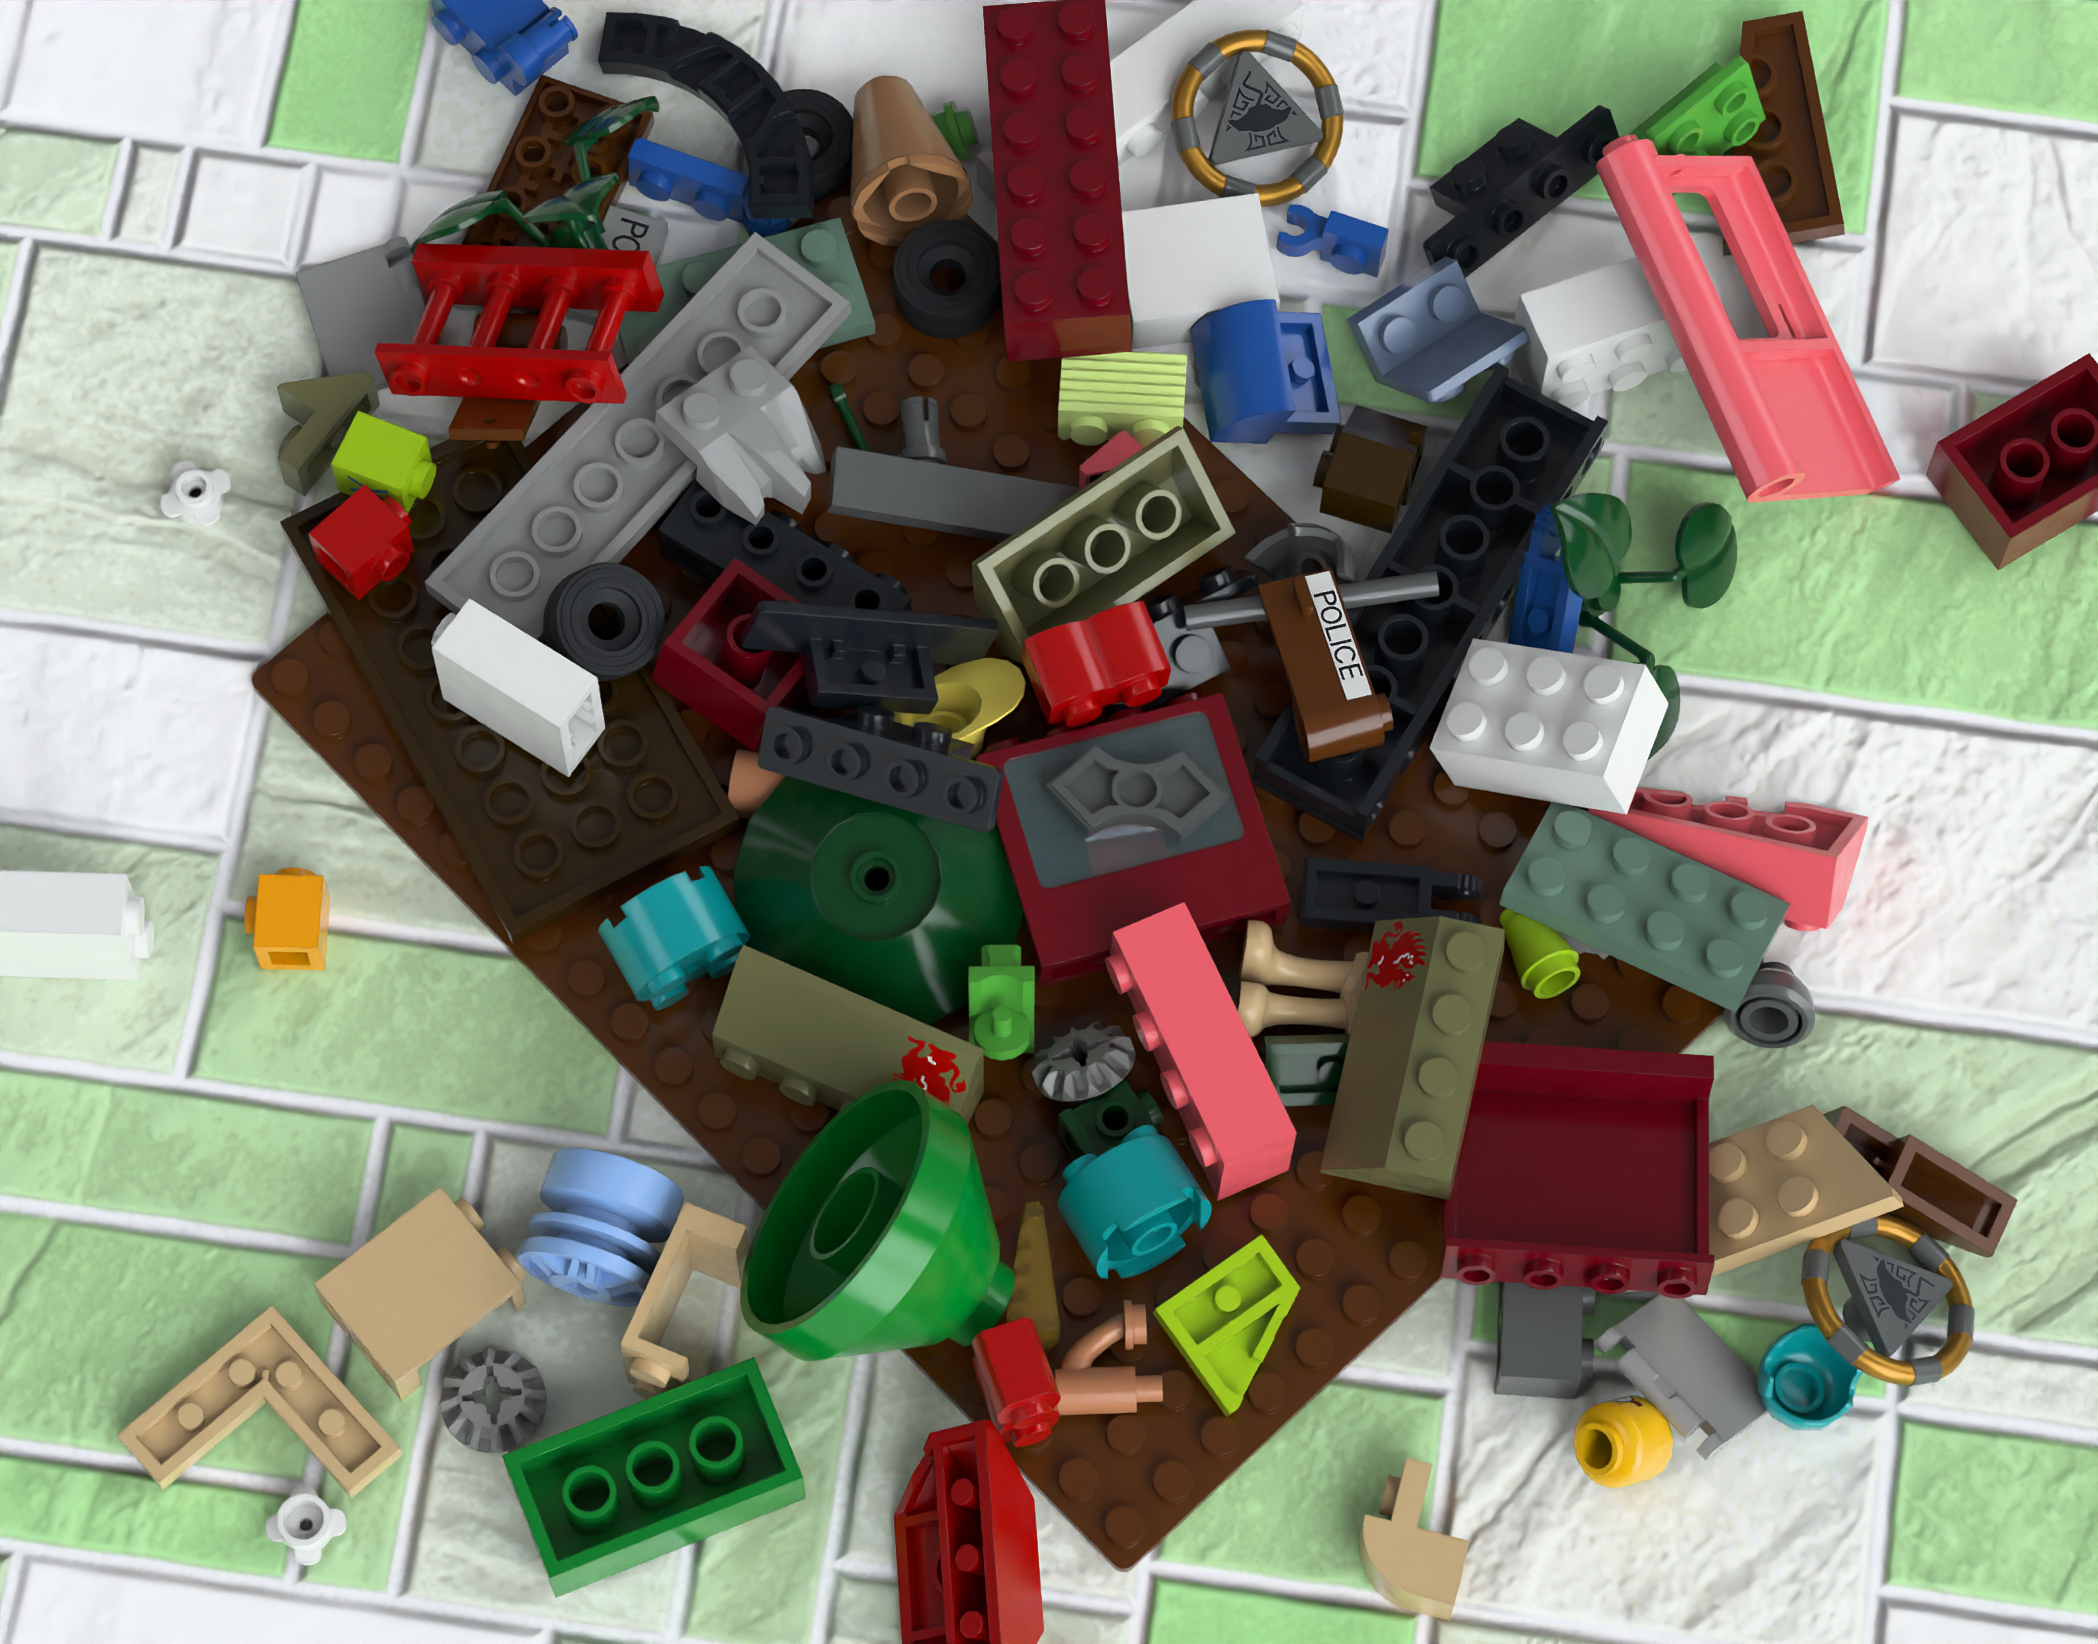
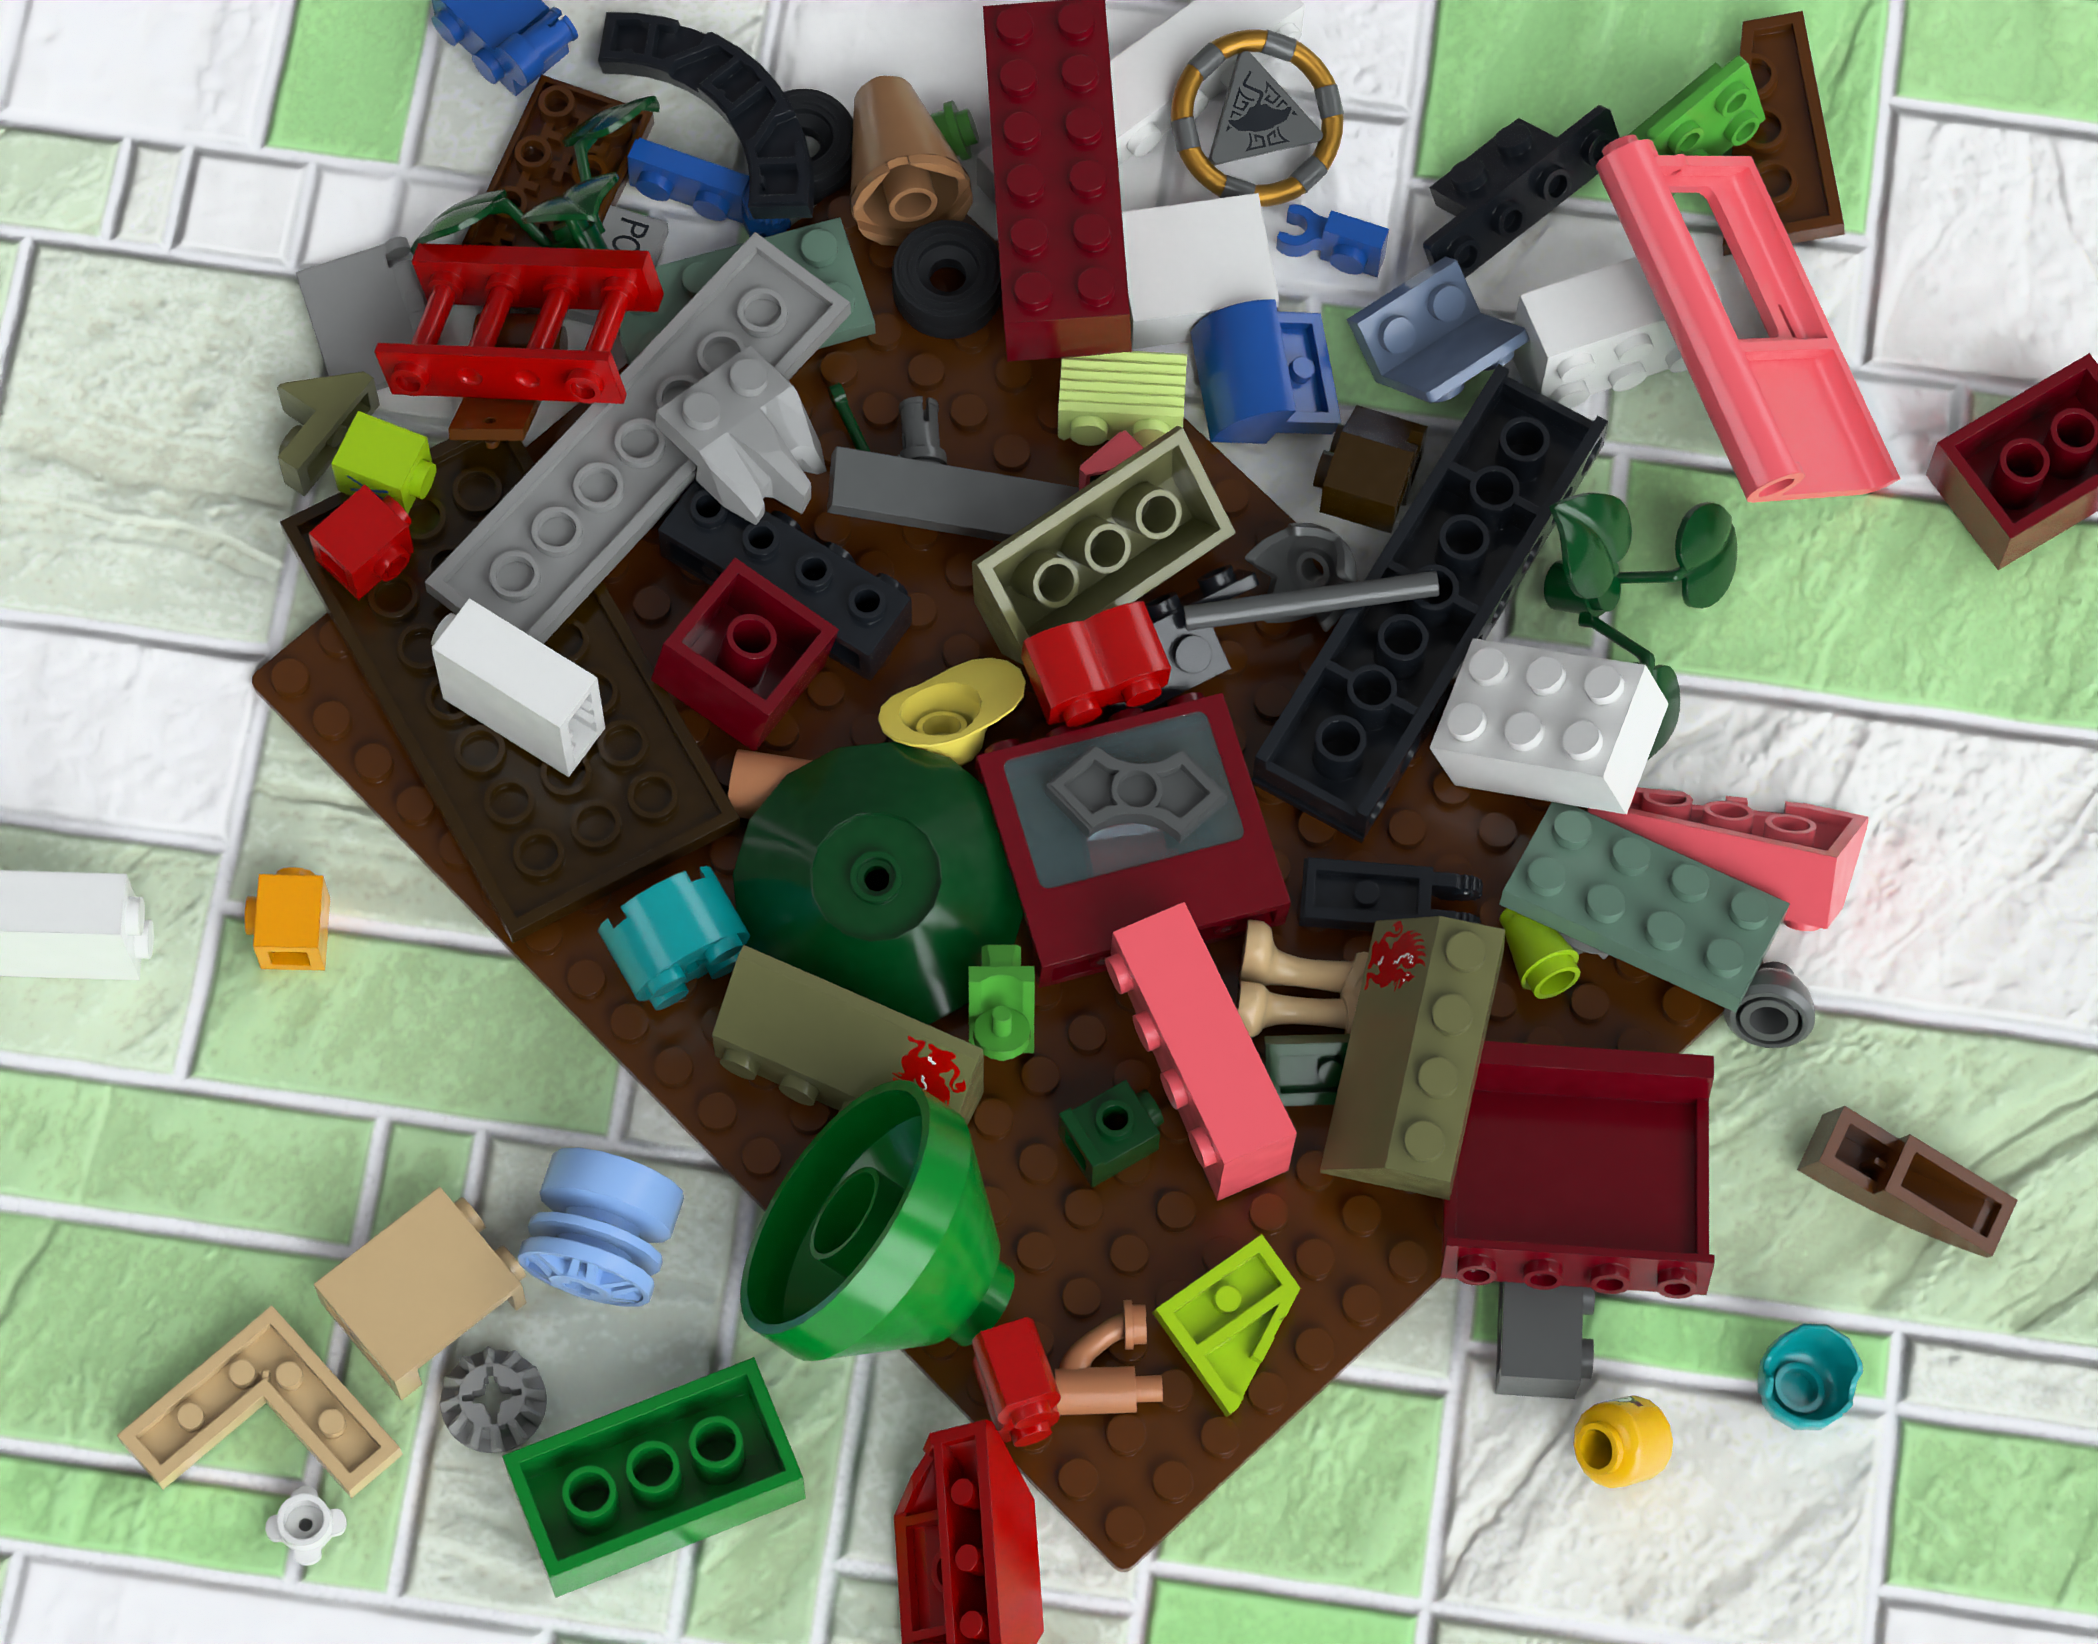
(200, 510): white plate -> none
(634, 602): black tyre -> none
(697, 1243): tan panel -> none
(868, 654): black bracket -> none
(884, 763): black bracket -> none
(1034, 1282): clear yellow slope -> none
(1108, 1063): light grey gear -> none
(1132, 1203): teal brick -> none
(1324, 667): reddish brown door -> none
(1408, 1563): tan brick -> none
(1545, 605): blue hinge -> none
(1686, 1372): light grey piece -> none
(1787, 1187): tan wing -> none
(1888, 1300): piece -> none

